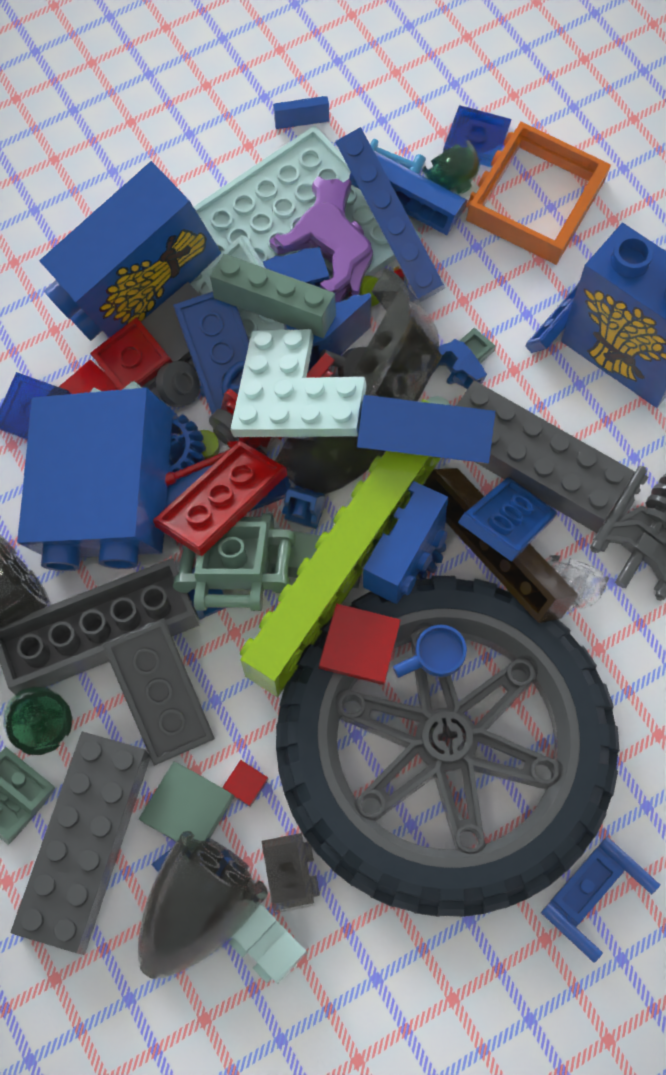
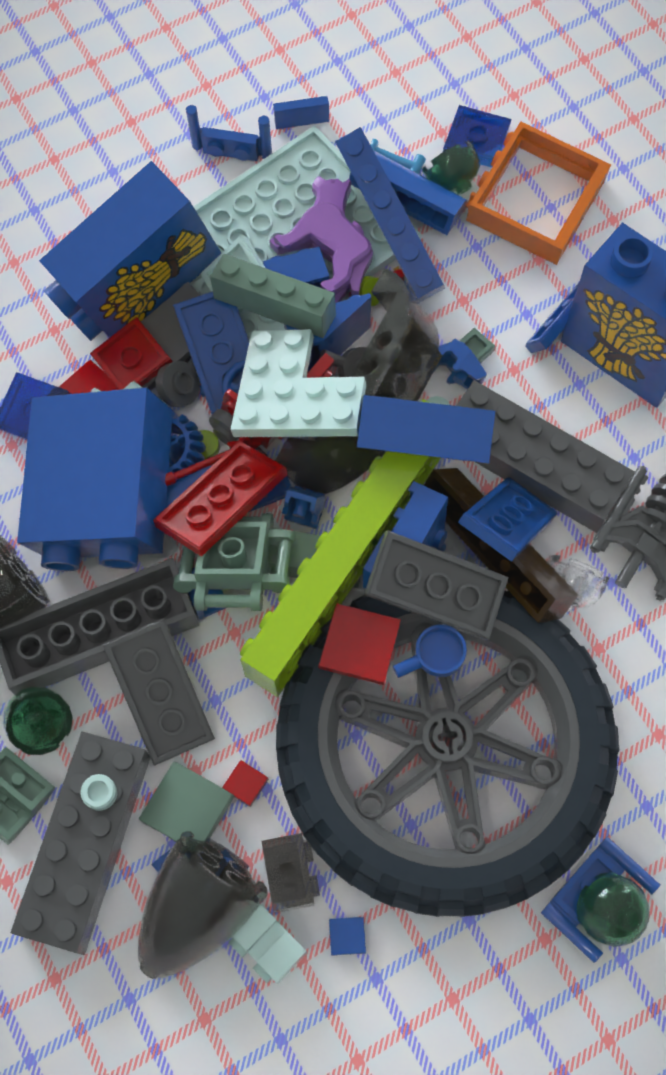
(99, 792): none -> light aqua tile
(230, 143): none -> blue plate
(347, 936): none -> blue tile
(436, 585): none -> dark grey tile
(613, 910): none -> clear green cylinder

